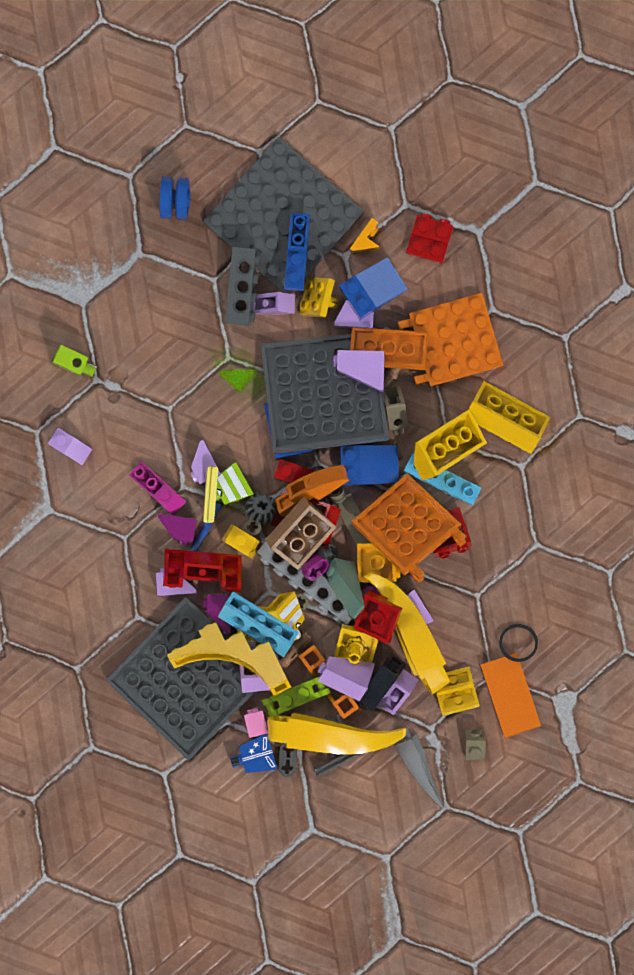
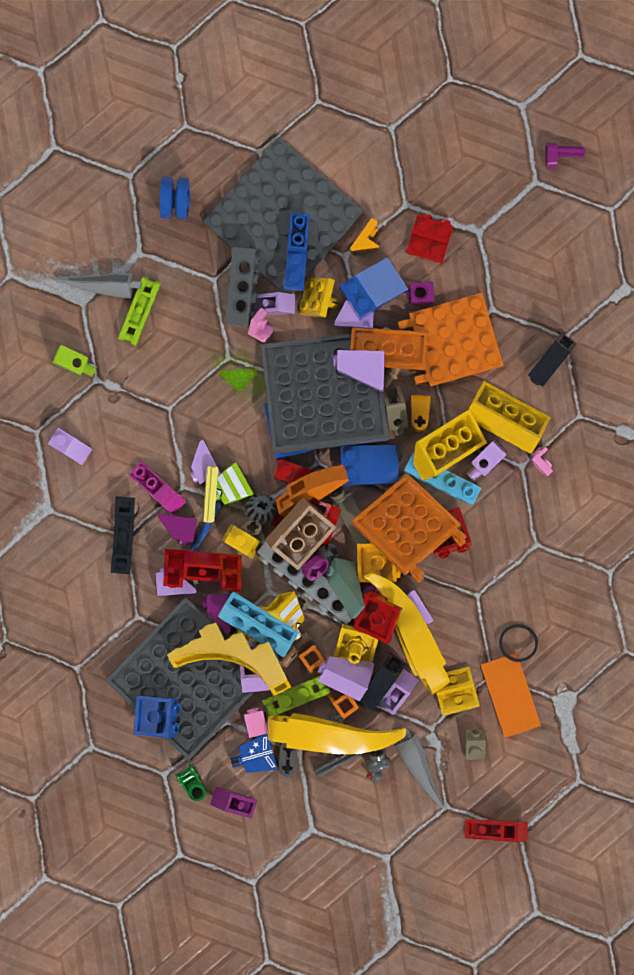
(111, 284): none -> light grey piece
(123, 535): none -> black slope
(139, 311): none -> lime plate
(156, 716): none -> blue plate
(191, 782): none -> green piece
(233, 802): none -> magenta slope
(258, 326): none -> bright pink bracket
(377, 762): none -> dark grey animal
(420, 410): none -> light orange piece
(429, 293): none -> magenta brick
(493, 454): none -> lavender torso
(496, 830): none -> red slope
(544, 465): none -> bright pink bracket
(551, 360): none -> black slope
(553, 151): none -> magenta piece

